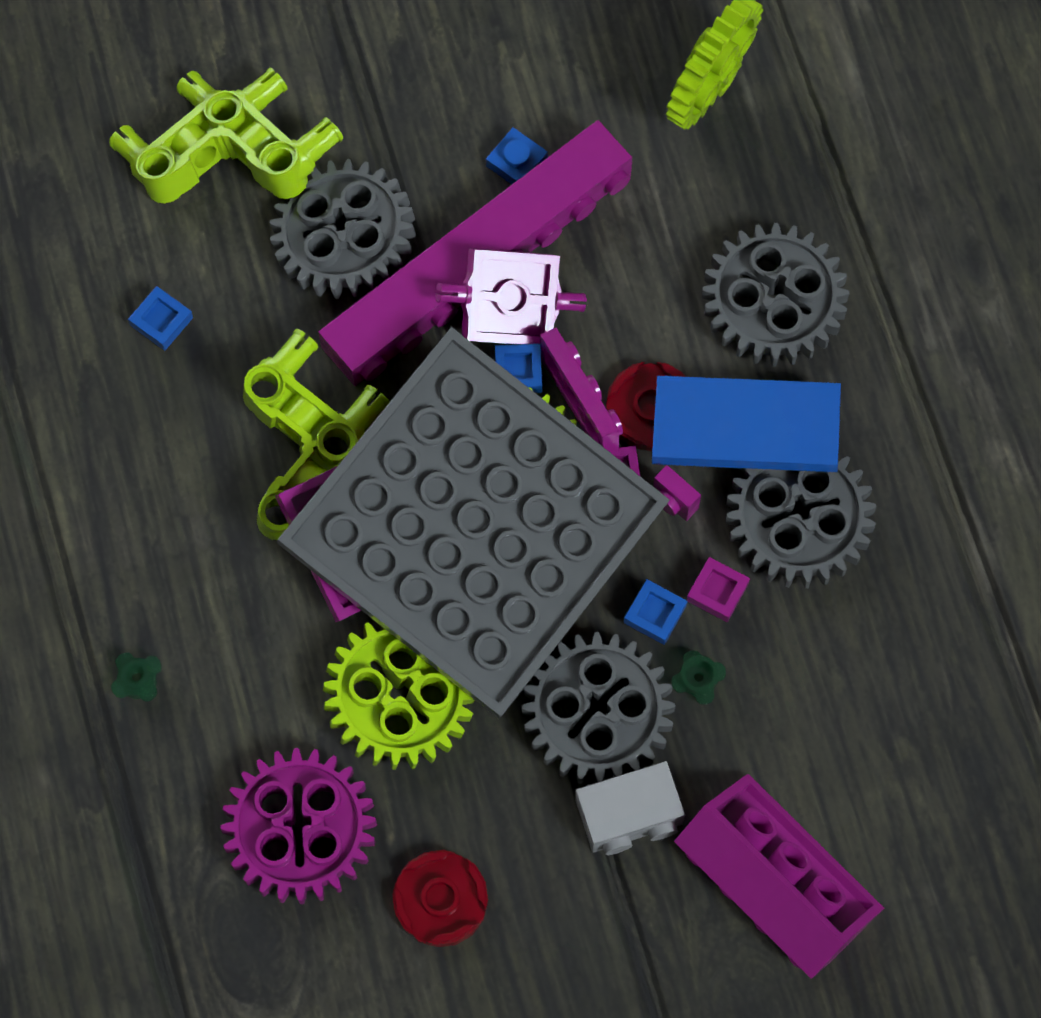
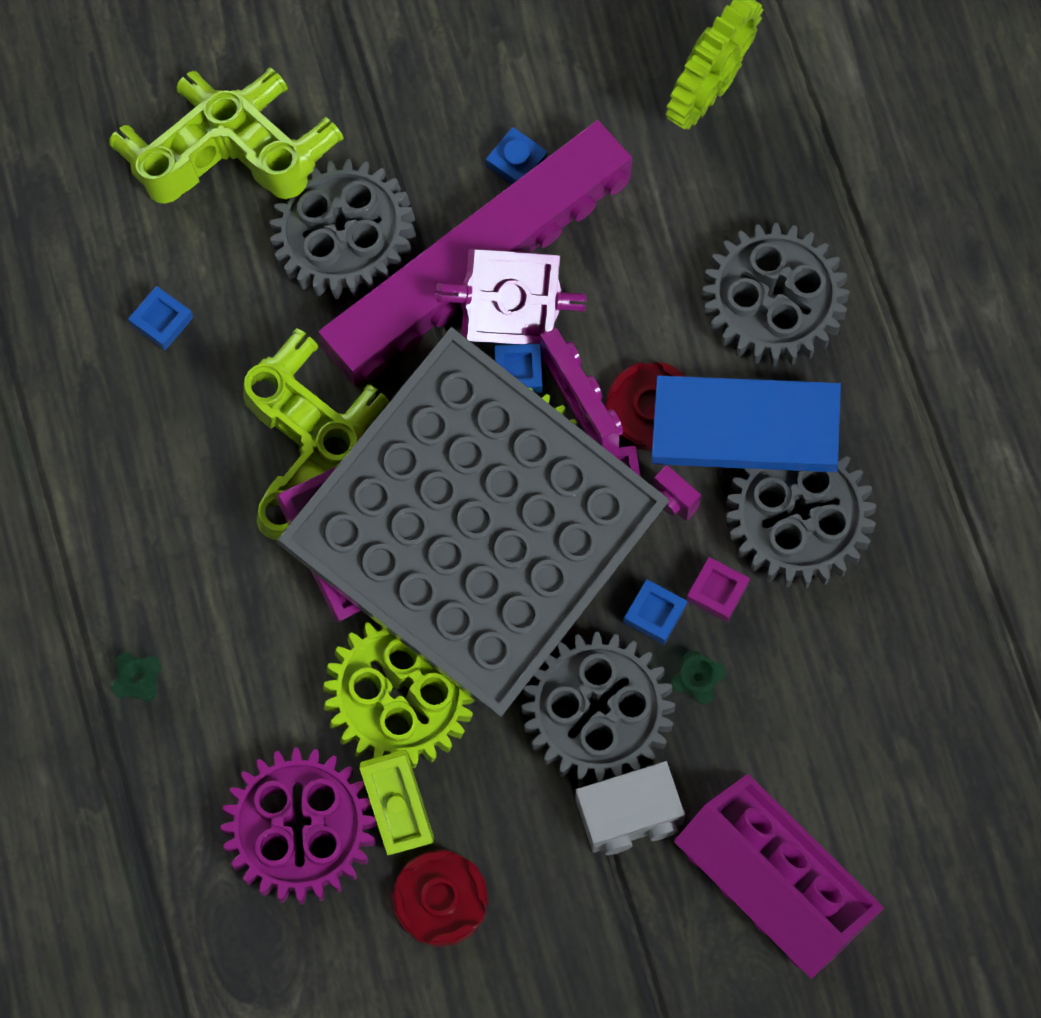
(396, 802): none -> lime plate

